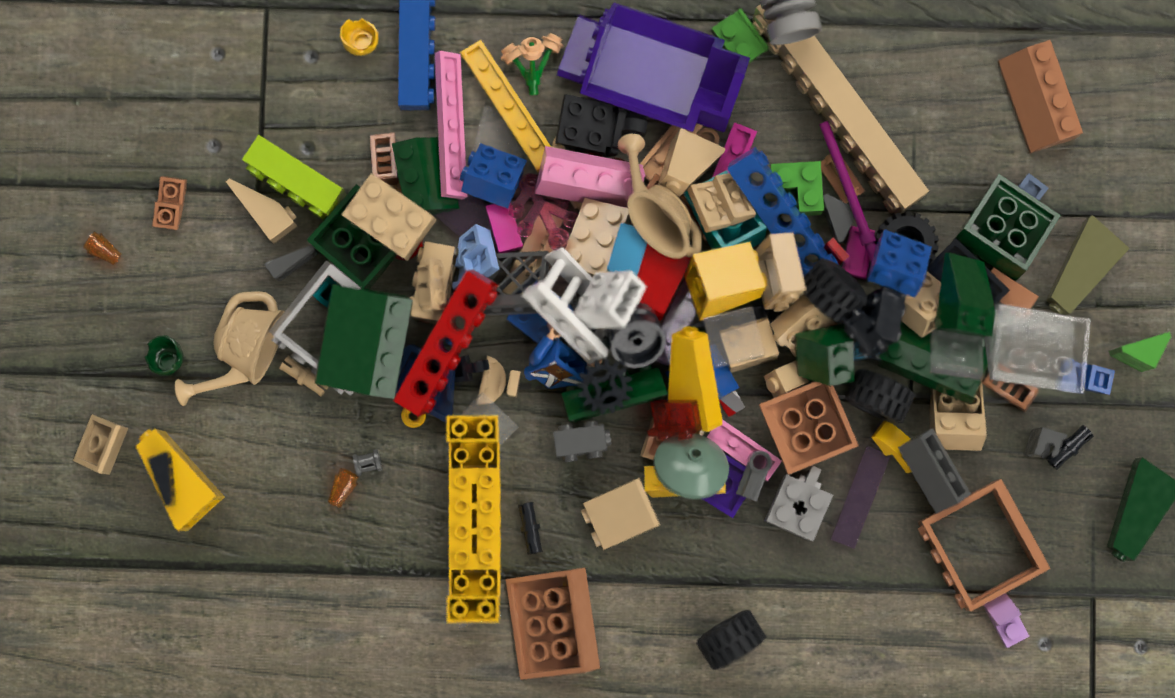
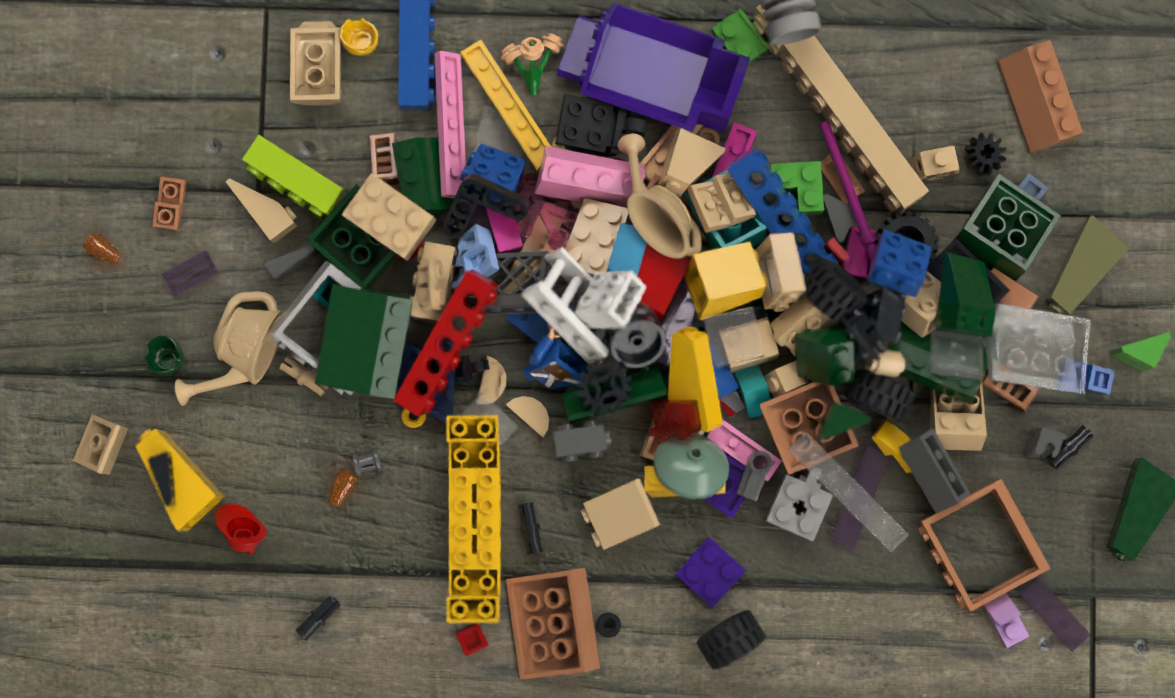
(208, 263): none -> clear purple tile
(240, 527): none -> red piece
(315, 64): none -> tan slope
(318, 617): none -> black axle
(472, 639): none -> red tile
(473, 197): none -> black beam
(513, 383): tan tile -> none
(531, 412): none -> tan tile
(616, 625): none -> black plate
(710, 572): none -> dark purple plate
(752, 389): none -> teal slope
(839, 419): none -> dark green slope
(848, 492): none -> clear tile
(890, 364): none -> tan brick
(935, 164): none -> tan torso
(989, 145): none -> black gear
(1055, 614): none -> clear purple tile

